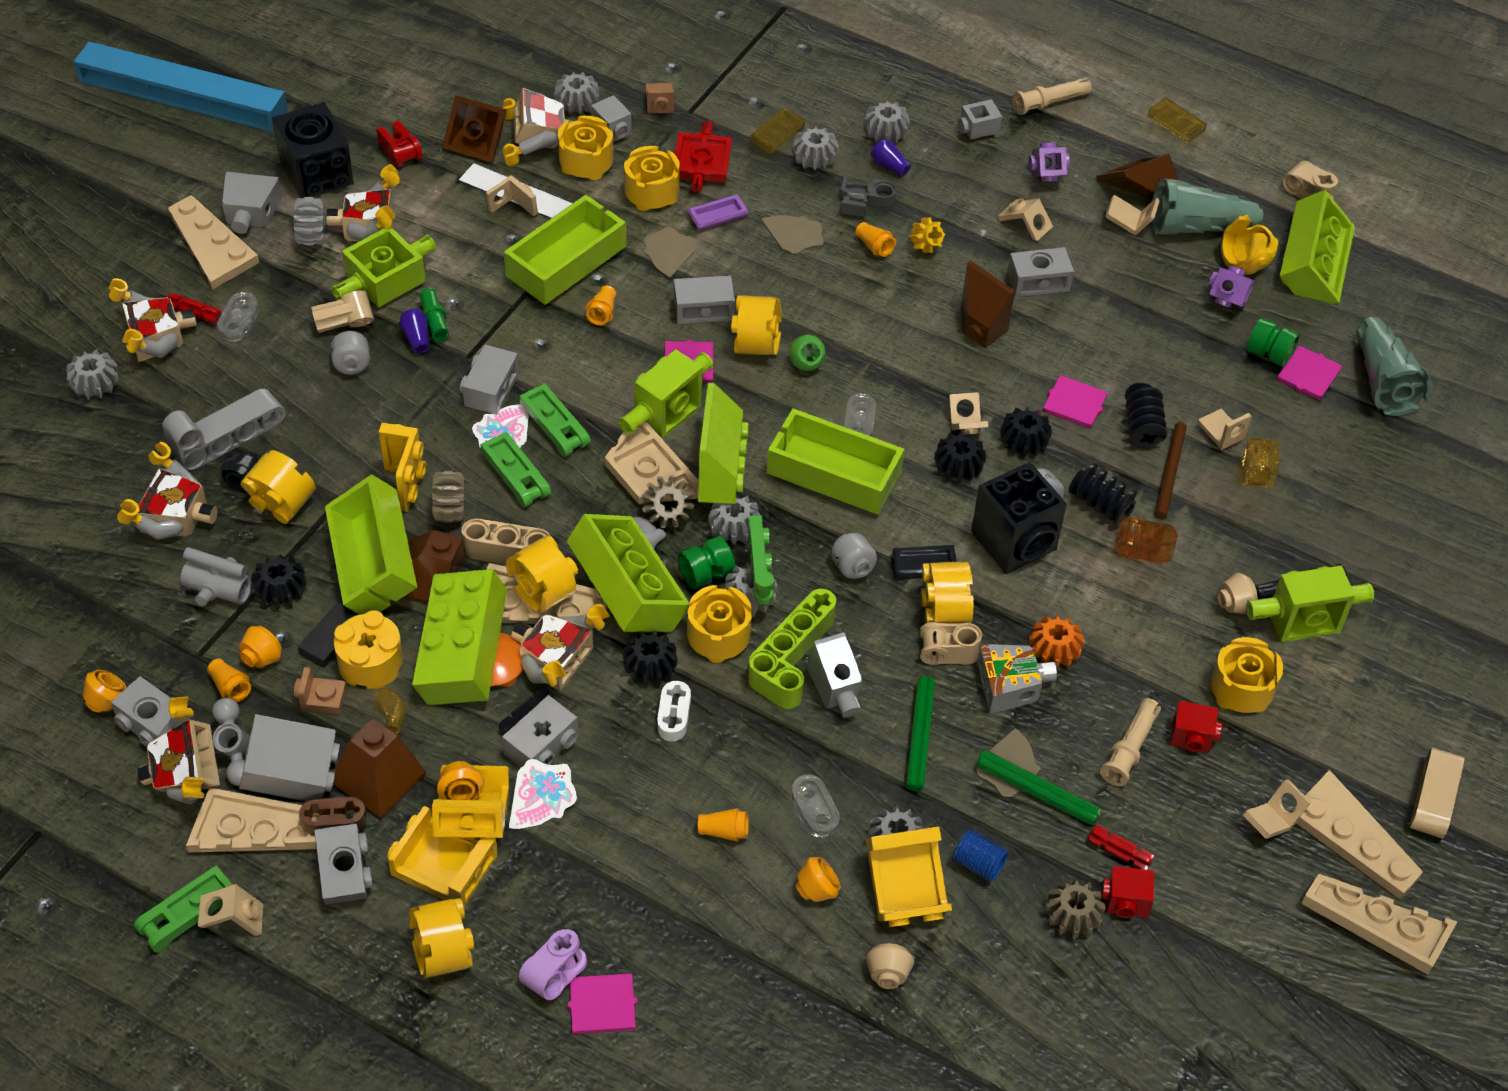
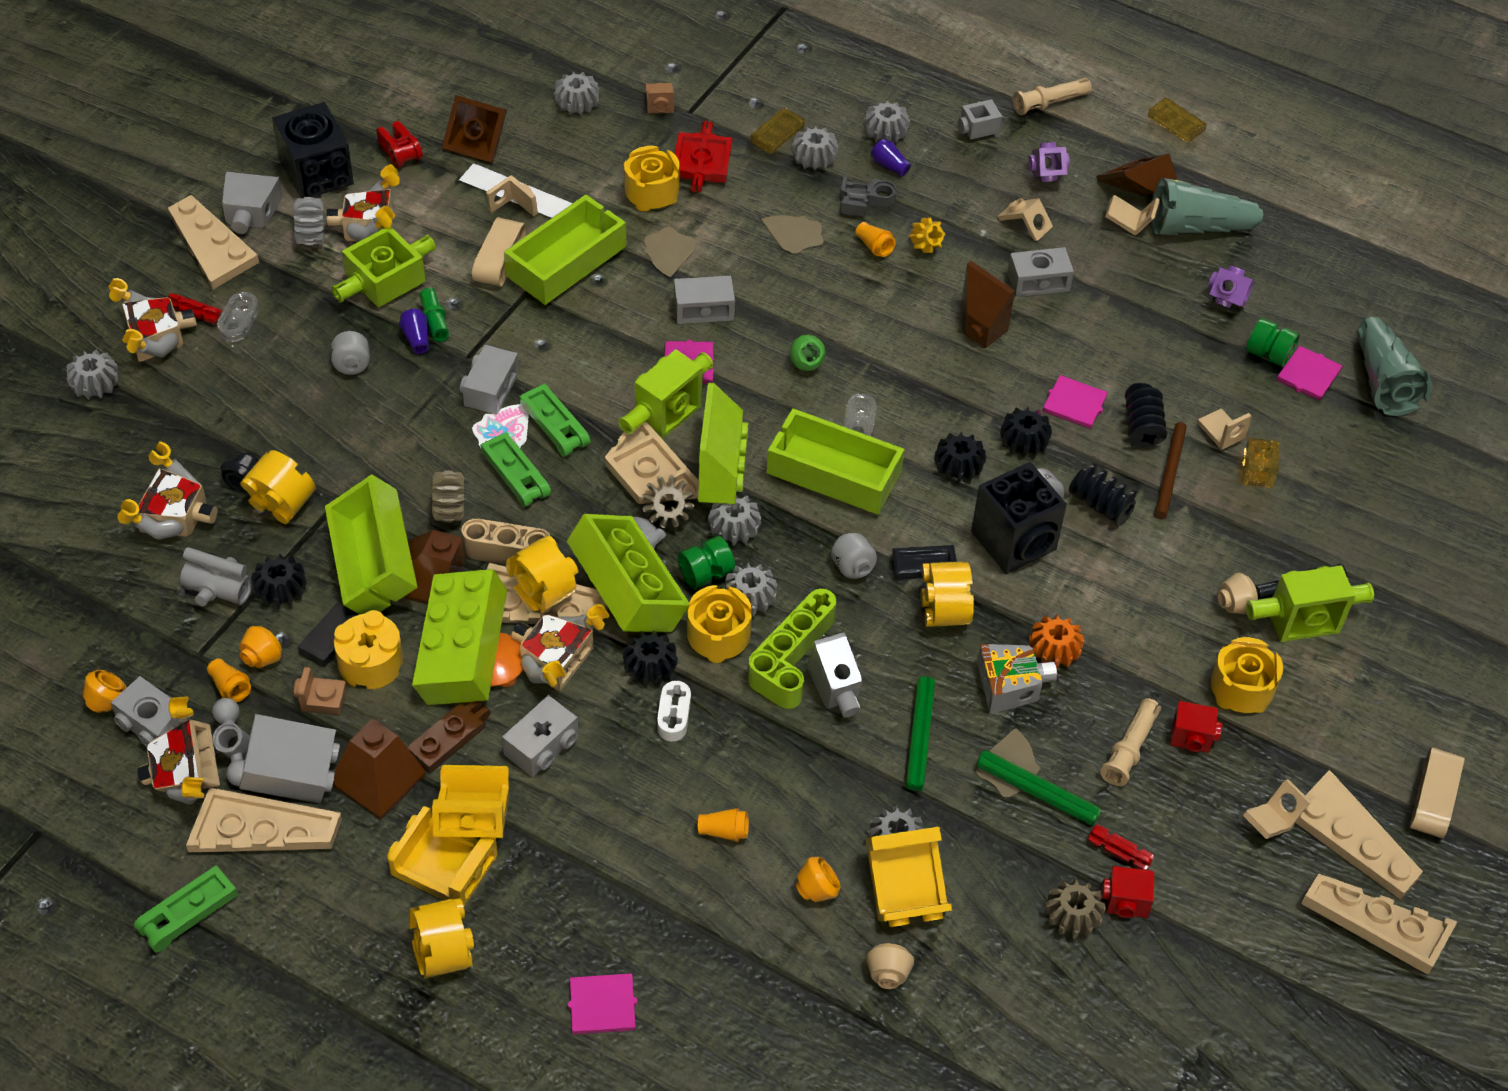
(180, 86): dark azure brick -> none
(222, 431): light grey beam -> none
(237, 906): tan bracket -> none
(332, 813): reddish brown beam -> none
(333, 844): light grey brick -> none
(350, 311): tan piece -> none
(393, 707): clear yellow arm -> none
(403, 455): yellow bracket -> none
(449, 735): none -> reddish brown hinge
(459, 782): light orange cone -> none
(489, 263): none -> tan beam
(523, 709): black axle -> none
(535, 123): torso -> none
(541, 794): sticker -> none
(552, 968): lavender piece -> none
(585, 147): yellow brick -> none
(601, 306): light orange cone -> none
(615, 115): light grey brick -> none
(718, 212): medium lavender tile -> none
(757, 325): yellow brick -> none
(760, 561): bright green plate -> none
(815, 809): clear plate -> none
(950, 643): tan piece -> none
(970, 424): tan bracket -> none
(980, 855): blue piece -> none
(1148, 542): clear orange piece -> none
(1248, 247): yellow helmet -> none
(1307, 180): tan piece -> none
(1317, 249): lime slope -> none

